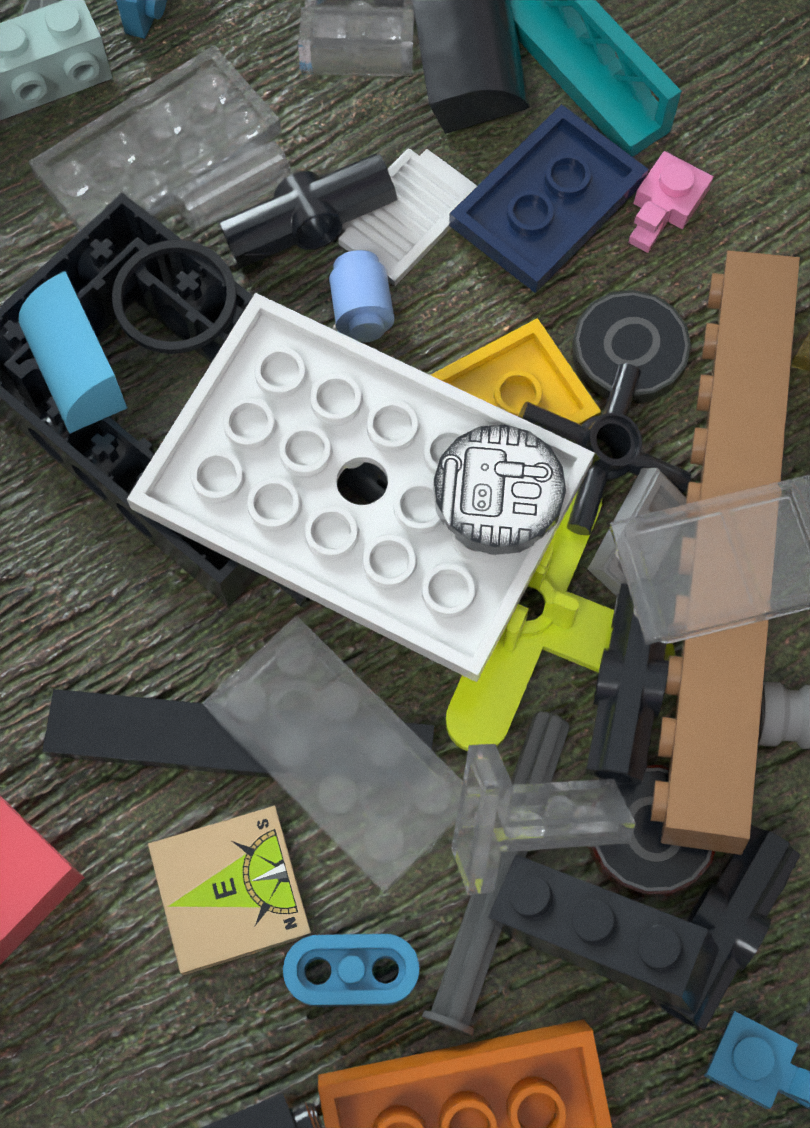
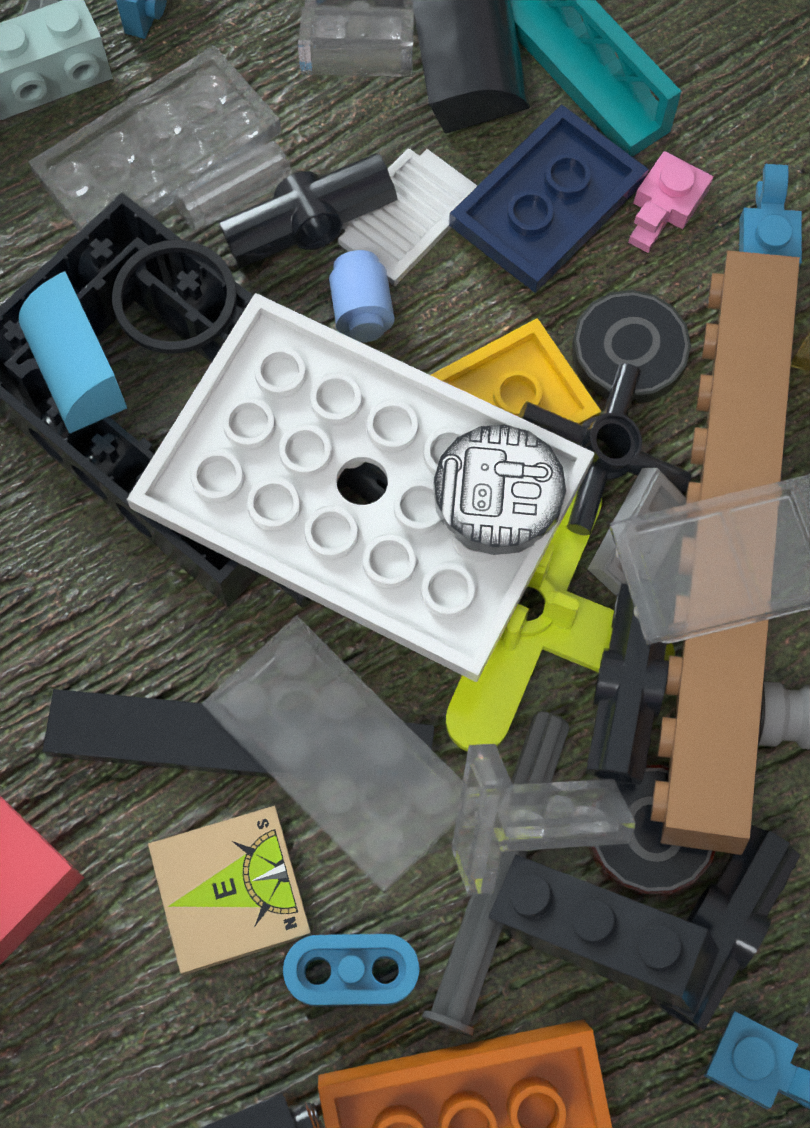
(769, 226): none -> dark azure plate

